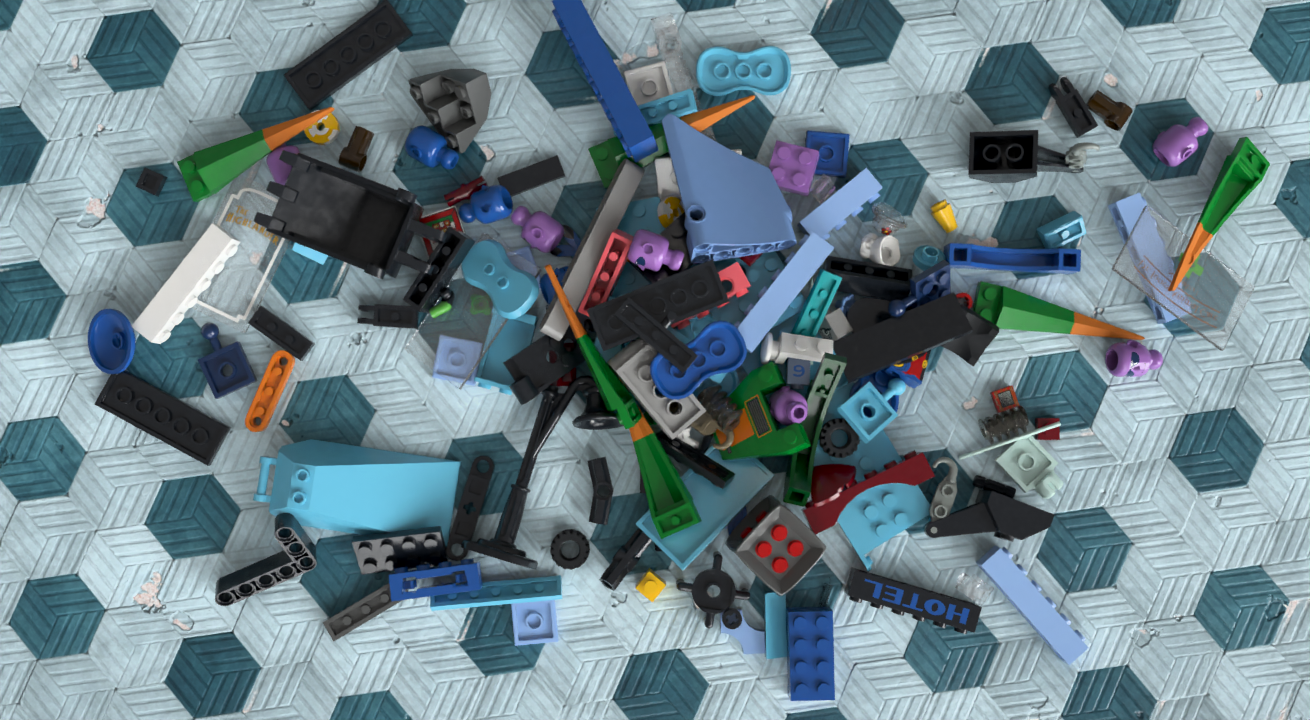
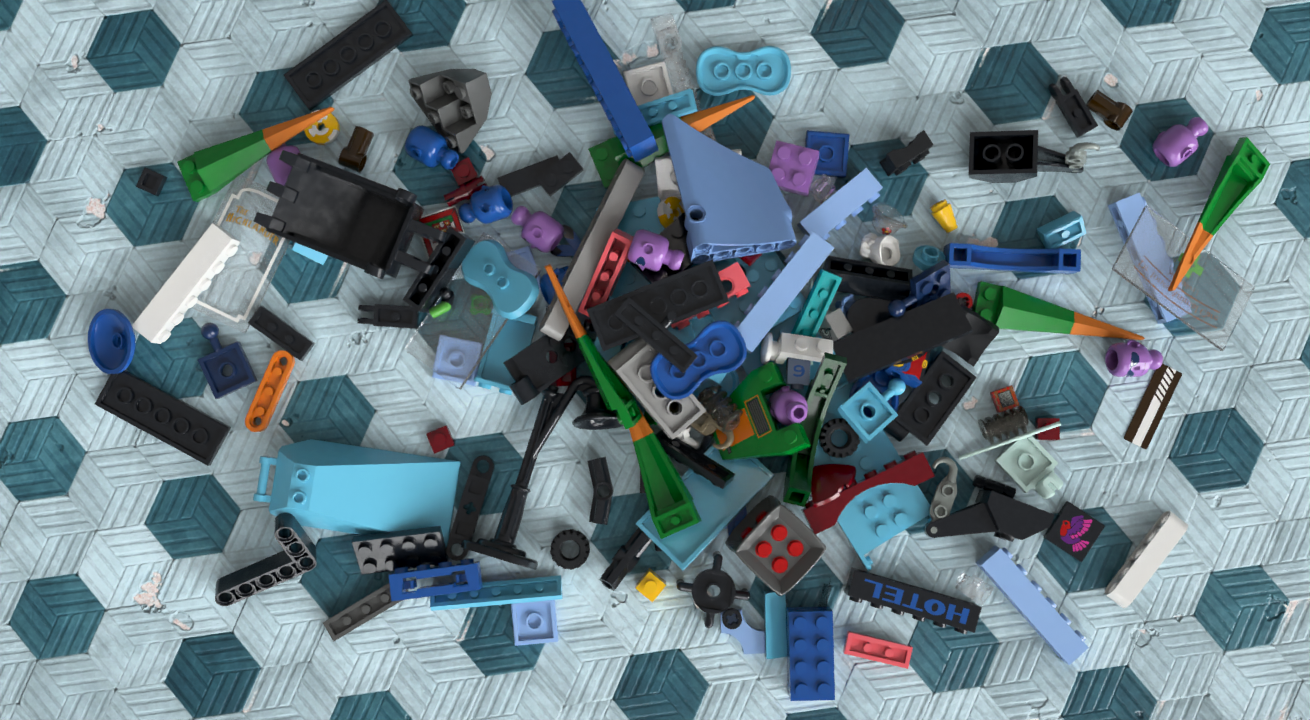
(440, 439): none -> dark red plate
(464, 172): none -> dark red plate
(559, 174): none -> black plate
(877, 649): none -> coral plate
(900, 159): none -> black brick
(921, 416): none -> black hinge
(1074, 531): none -> tile
(1146, 559): none -> white beam
(1152, 406): none -> dark brown sticker

